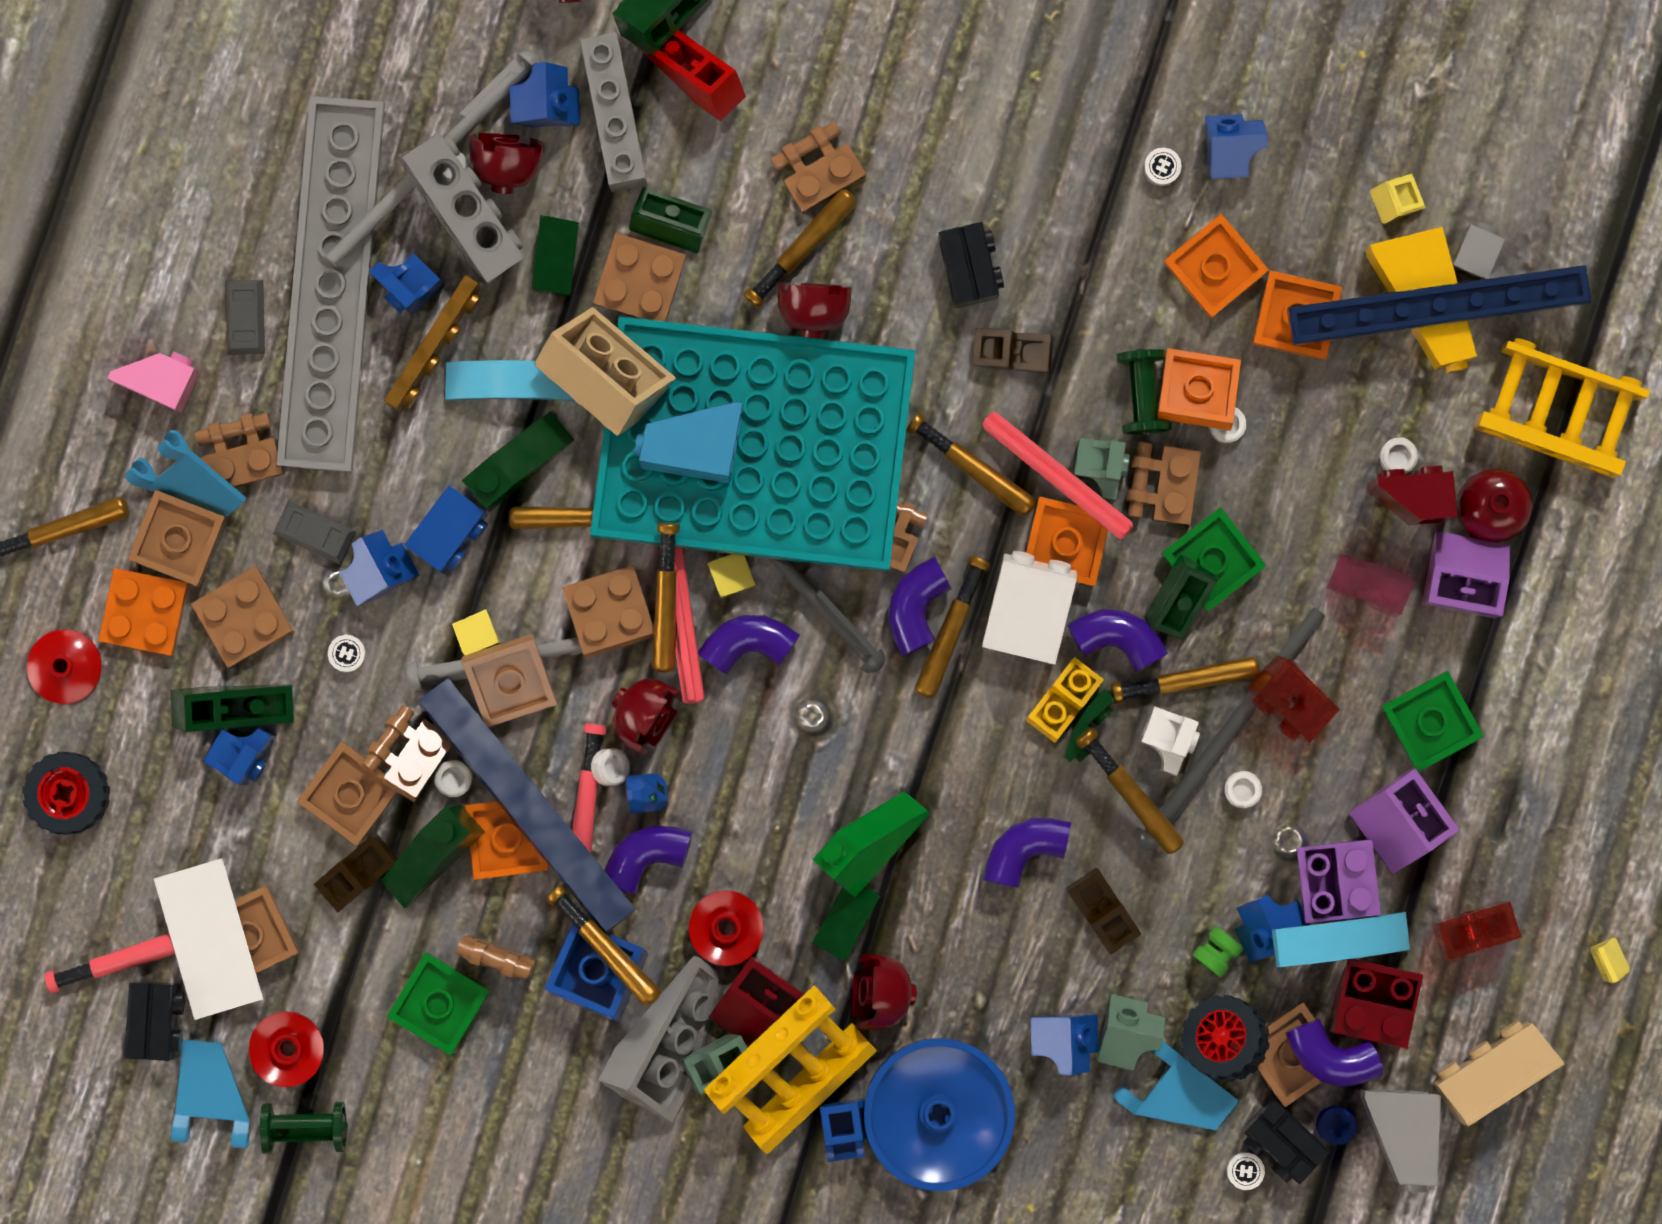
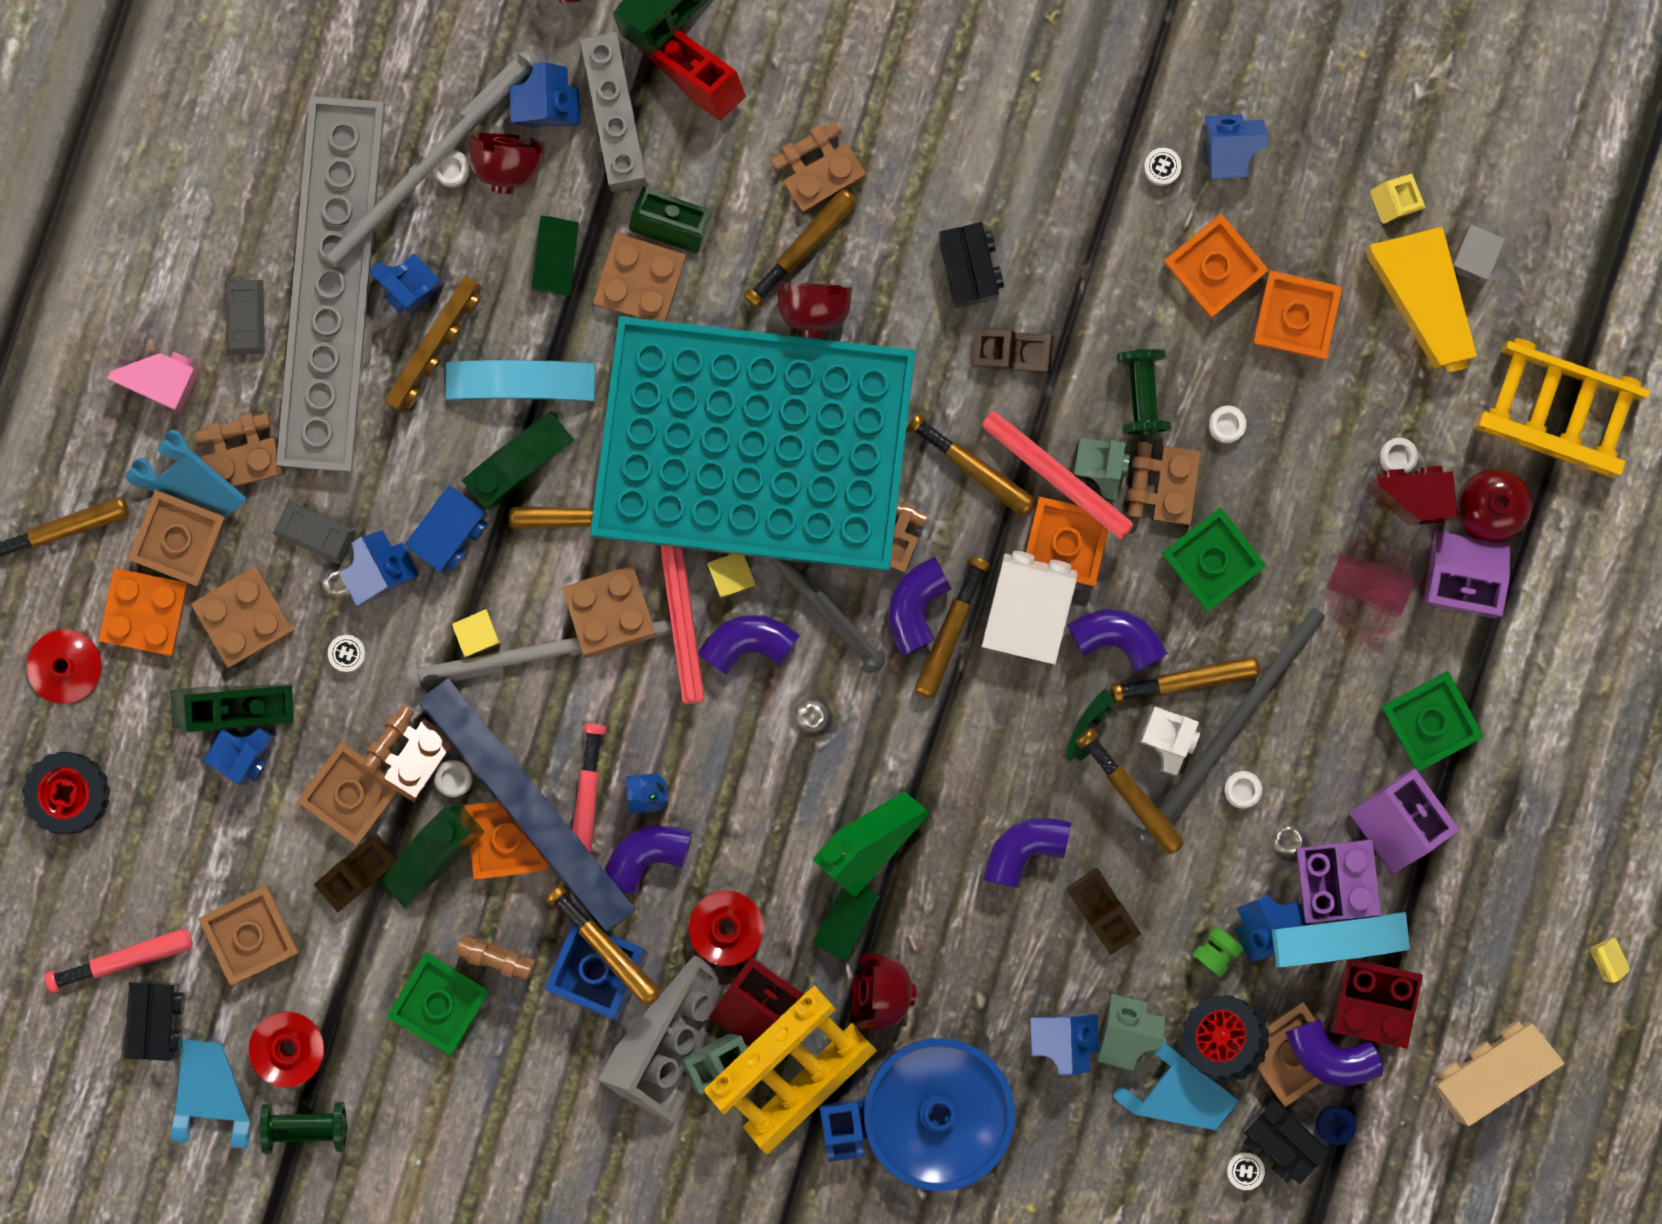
(208, 939): white sticker -> none
(420, 166): light grey brick -> none
(509, 680): medium nougat plate -> none
(603, 370): tan slope -> none
(610, 767): white tile -> none
(644, 713): dark red cylinder -> none
(665, 608): pearl gold piece -> none
(693, 443): dark azure slope -> none
(1064, 699): yellow slope -> none
(1180, 597): dark green slope -> none
(1199, 389): orange plate -> none
(1311, 706): clear red brick -> none
(1407, 1133): light grey slope -> none
(1439, 305): dark blue tile -> none
(1476, 930): clear red brick -> none

